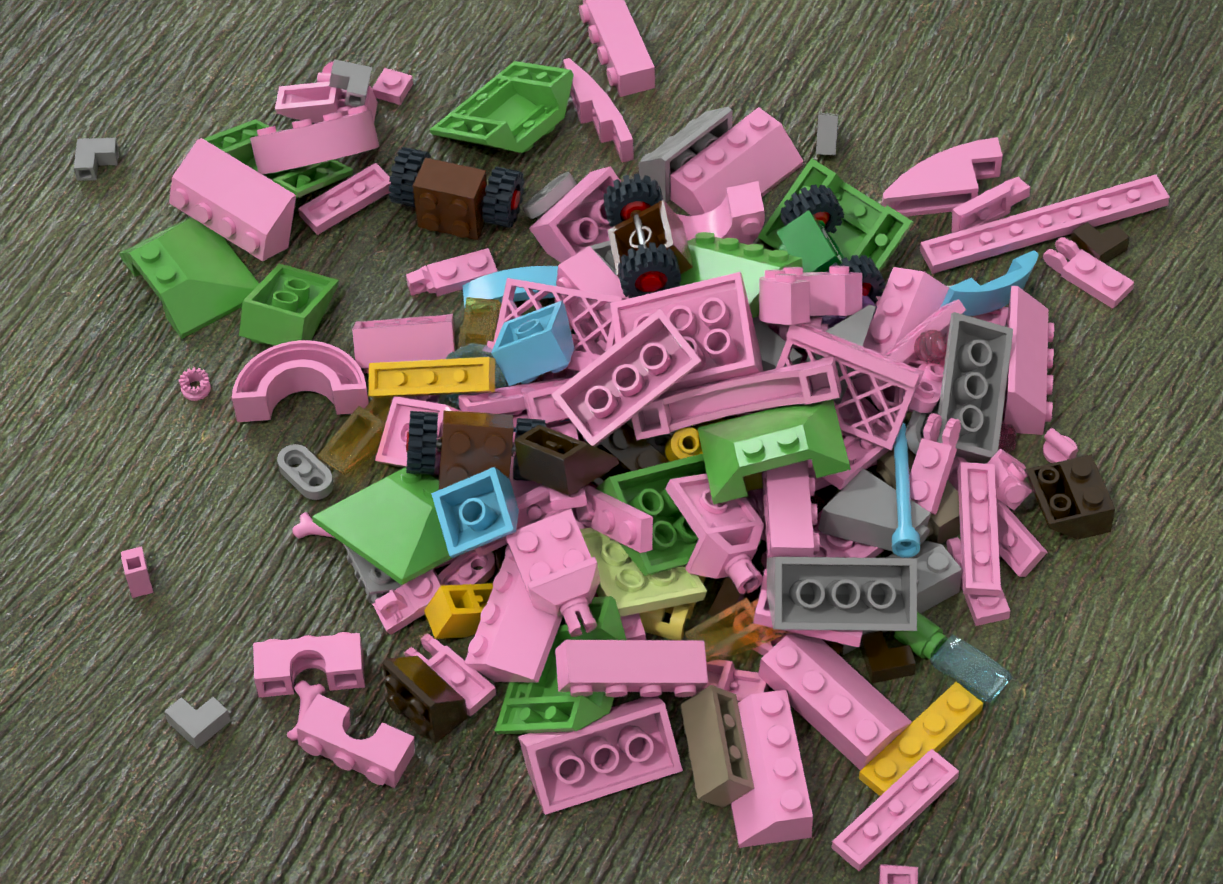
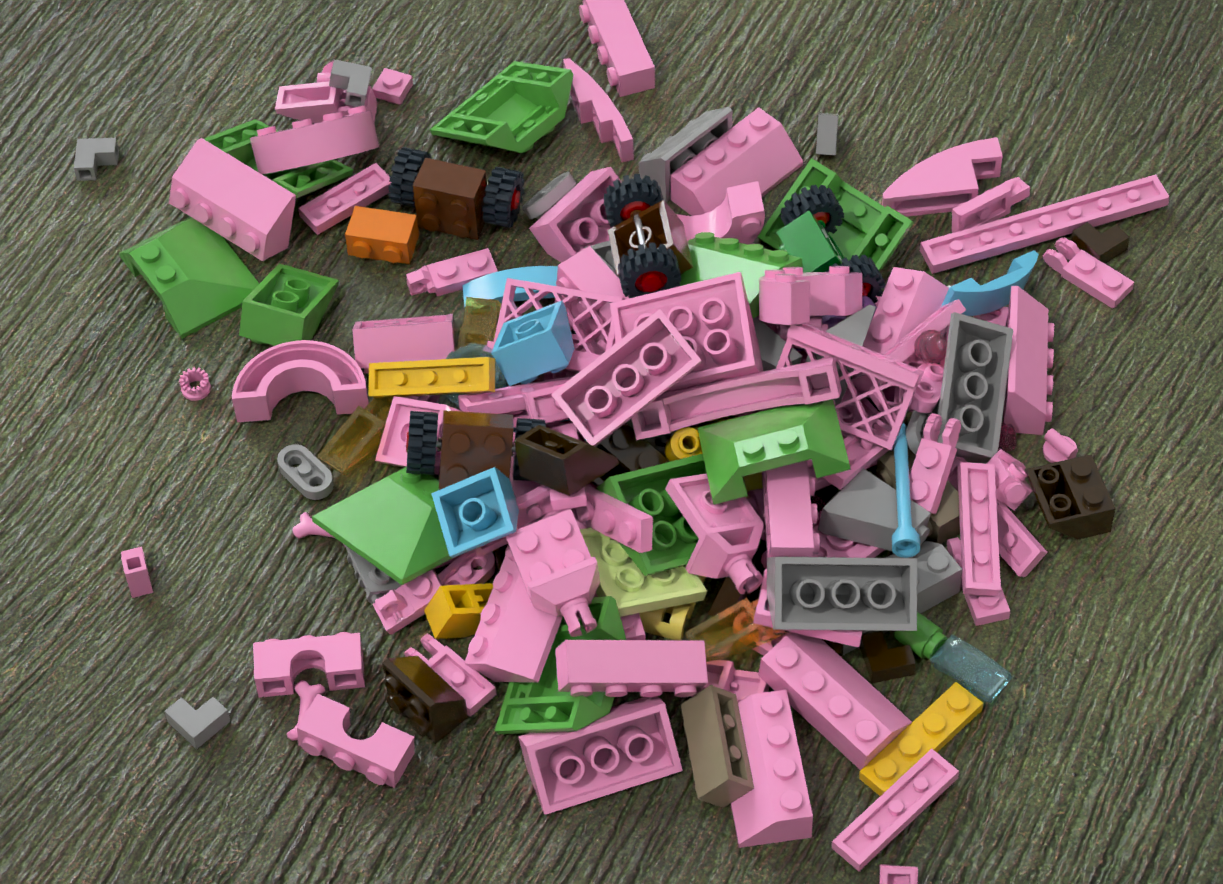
(382, 235): none -> orange brick

